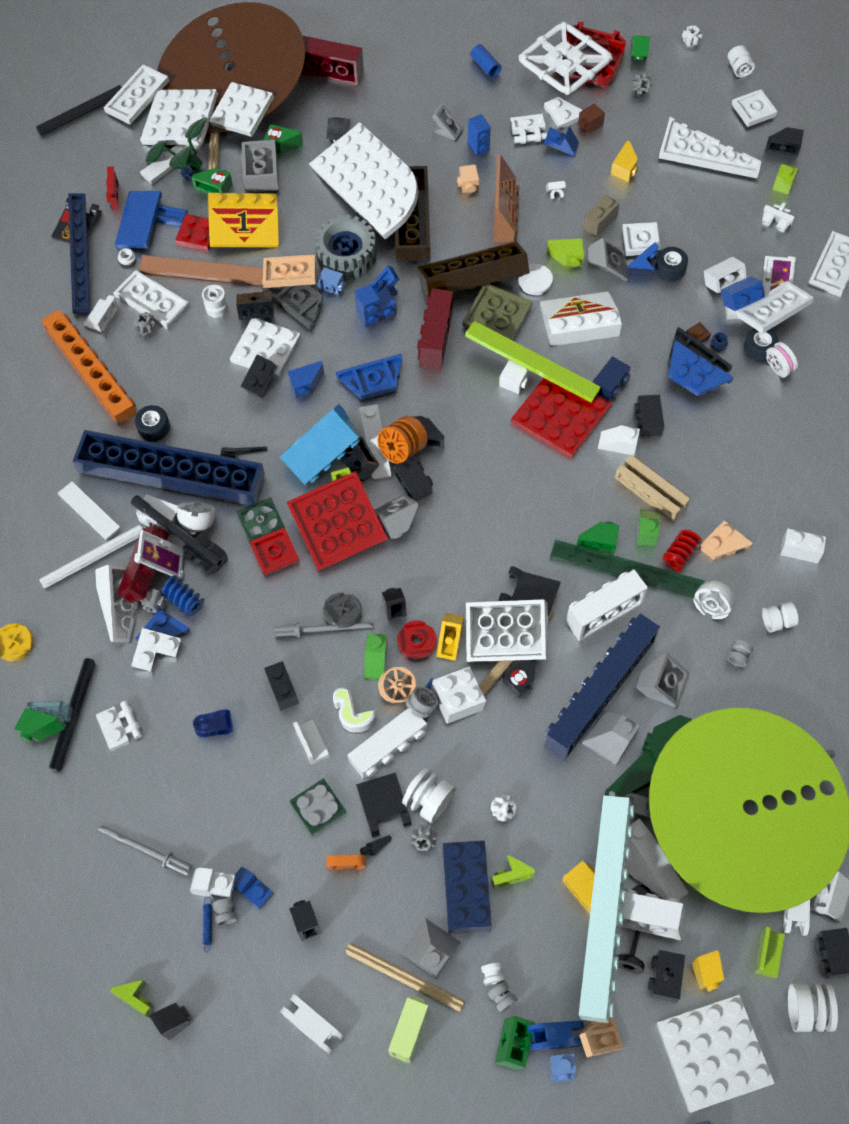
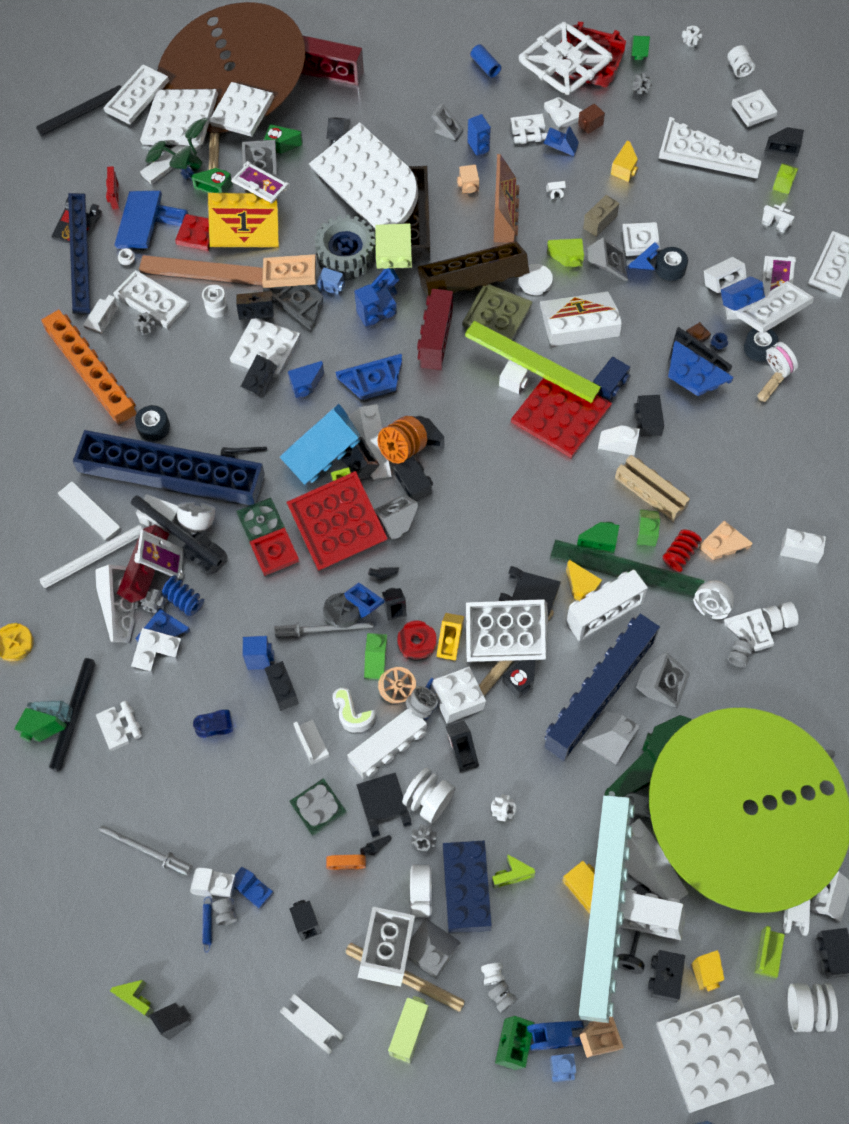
(255, 179): none -> door
(257, 652): none -> blue brick
(364, 599): none -> blue slope
(383, 573): none -> black bar
(386, 946): none -> white brick
(393, 246): none -> yellowish green brick
(421, 890): none -> white animal
(462, 745): none -> black slope
(581, 581): none -> yellow slope
(751, 628): none -> white wing
(770, 386): none -> tan axle

